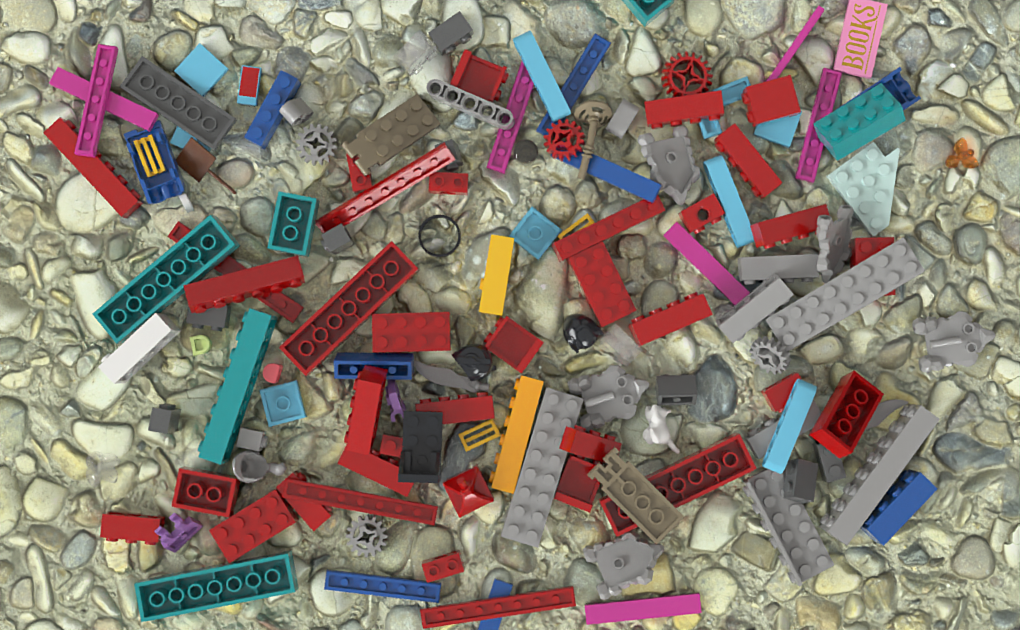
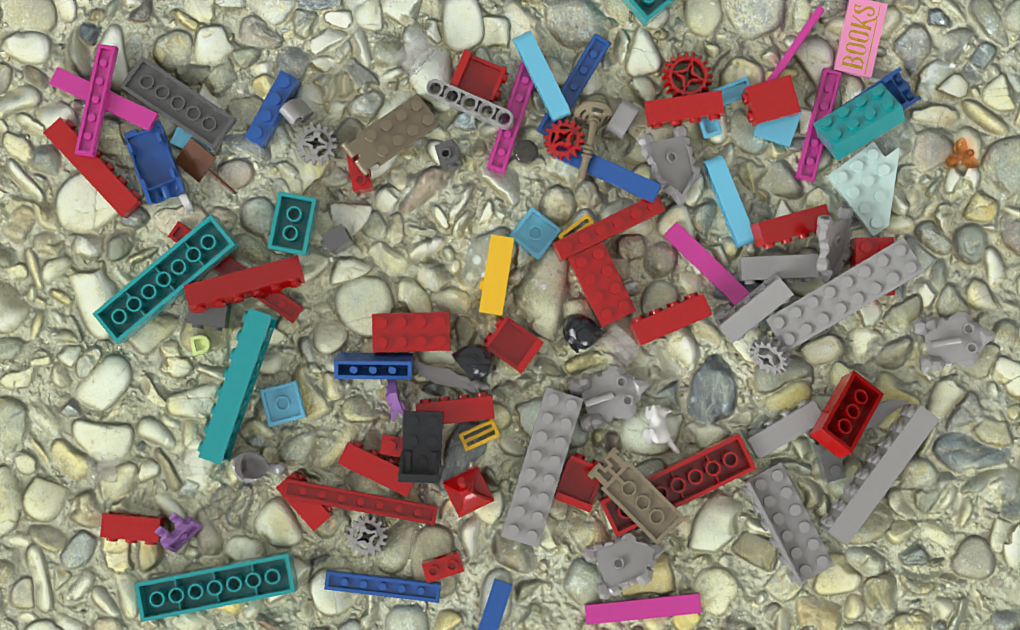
(139, 348): white brick -> none
(144, 140): yellow tile -> none
(164, 418): dark grey brick -> none
(201, 70): medium azure tile -> none
(206, 491): red brick -> none
(249, 85): red tile -> none
(252, 439): light grey brick -> none
(253, 525): red brick -> none
(272, 372): coral brick -> none
(349, 308): red brick -> none
(366, 409): red brick -> none
(387, 188): tile -> none
(429, 219): black tyre -> none
(448, 183): red brick -> none
(451, 33): dark grey brick -> none
(498, 607): red tile -> none
(517, 434): light orange brick -> none
(587, 444): red brick -> none
(676, 389): dark grey brick -> none
(690, 215): red brick -> none
(747, 161): red brick -> none
(779, 392): red brick -> none
(789, 426): medium azure beam -> none
(800, 481): dark grey brick -> none
(898, 506): blue brick -> none

